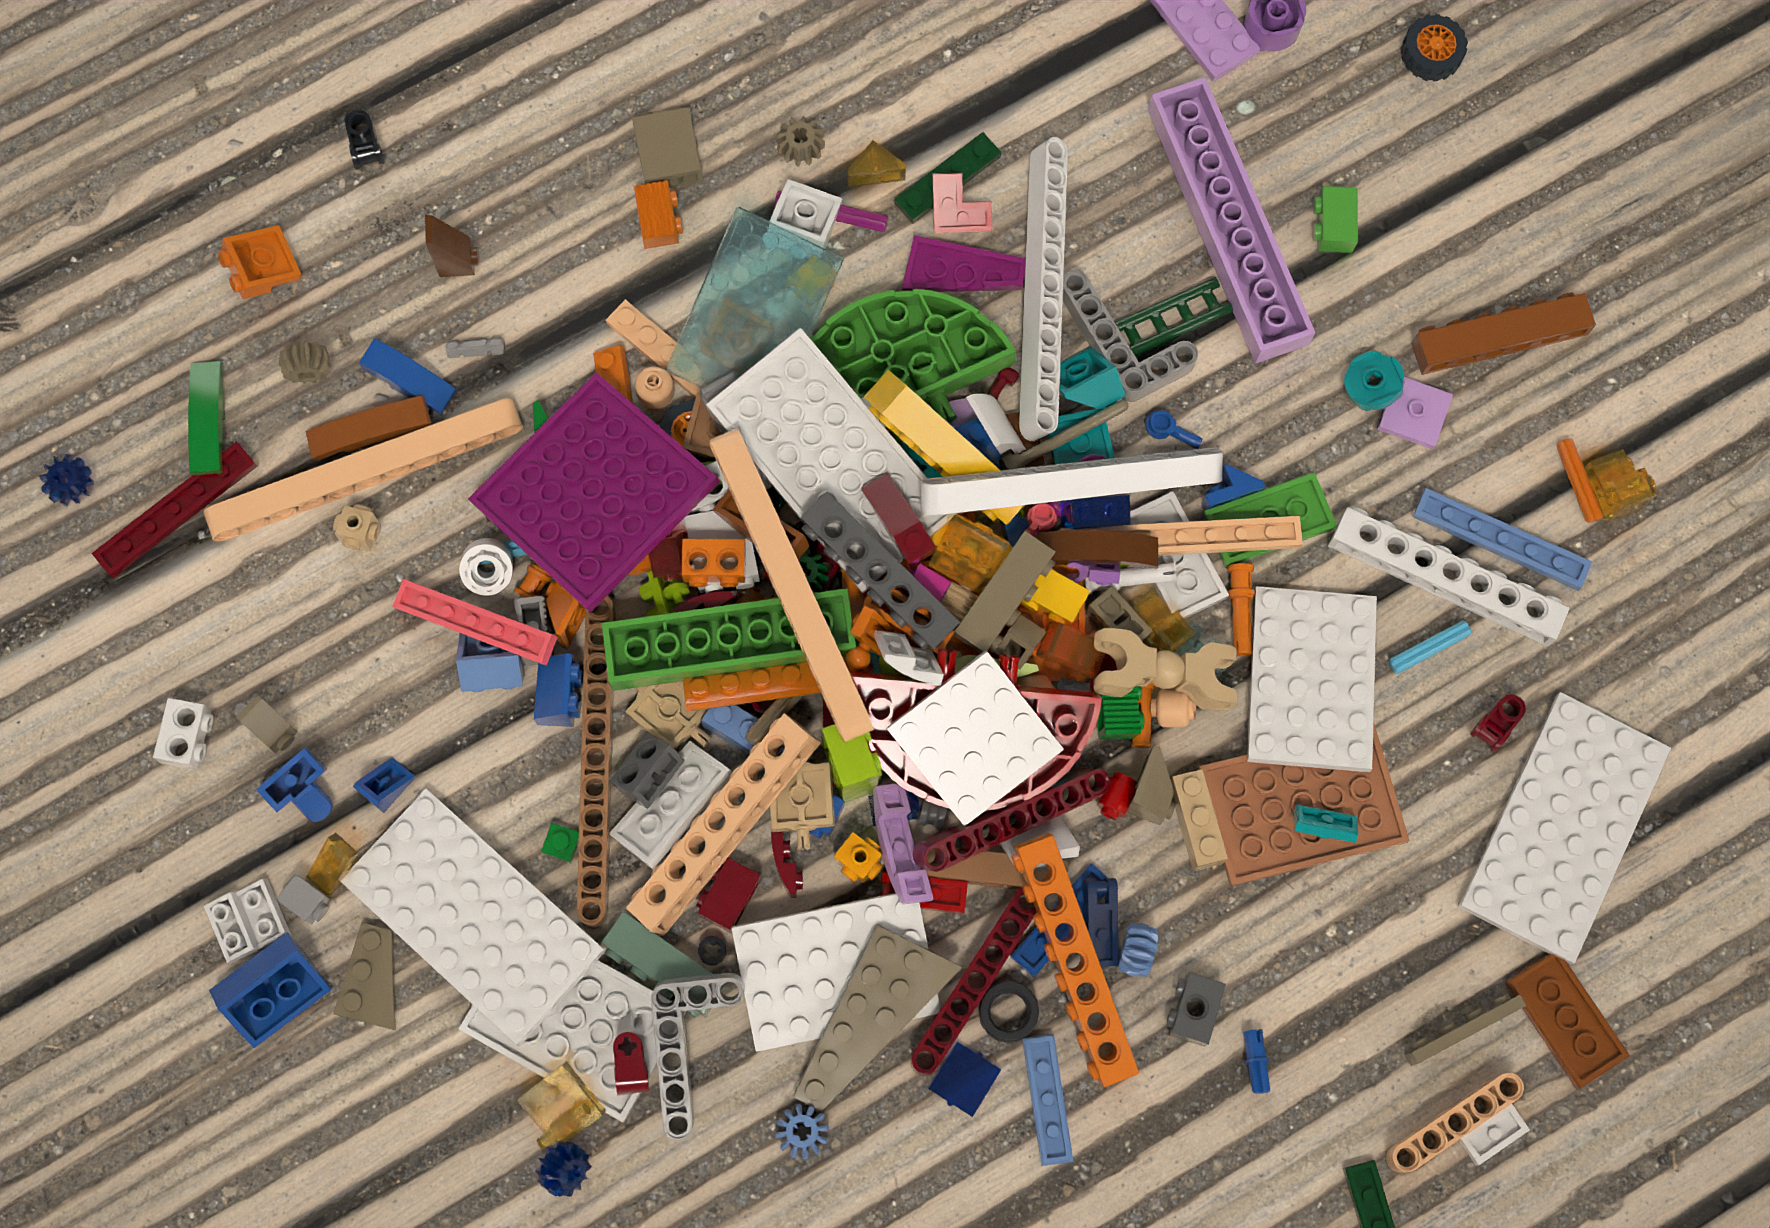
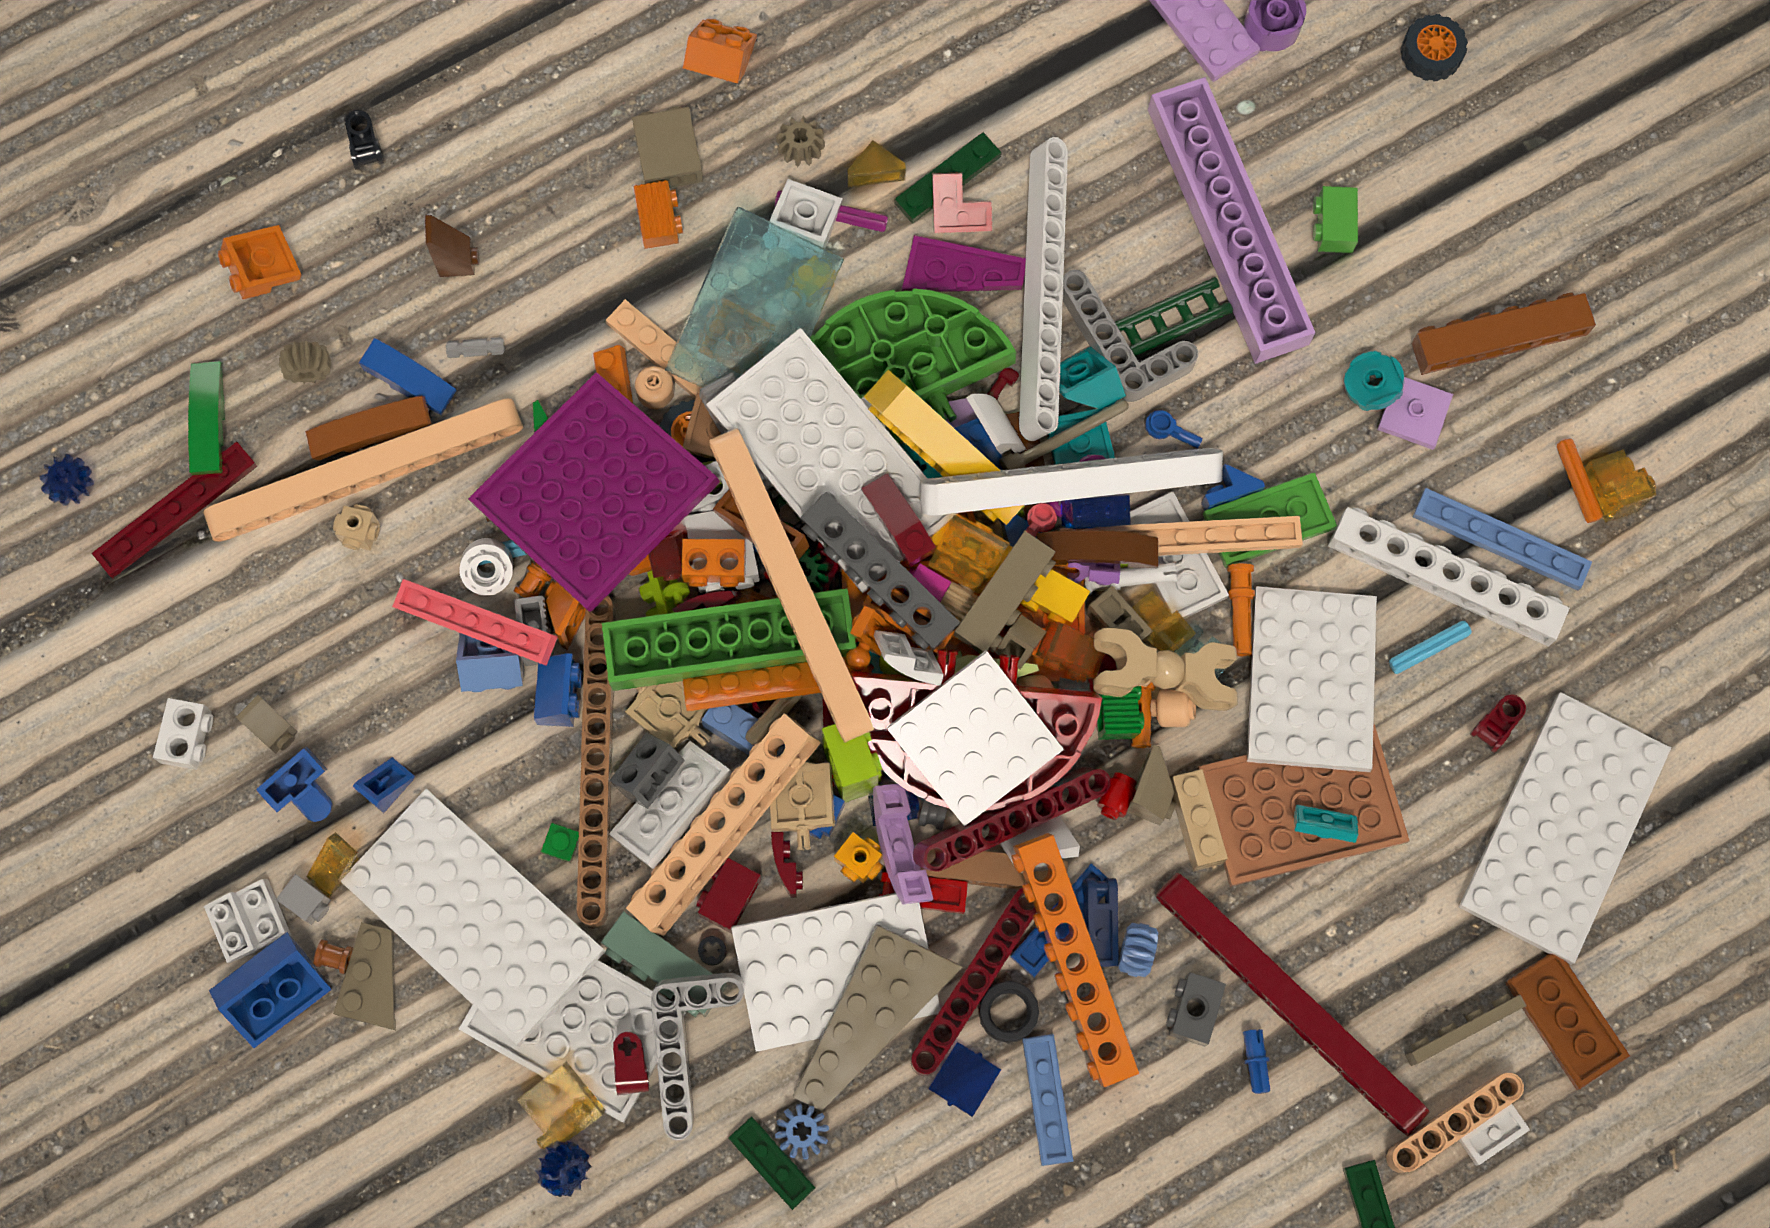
(332, 956): none -> dark orange bush
(719, 50): none -> orange slope
(771, 1163): none -> dark green tile
(1292, 1004): none -> dark red beam

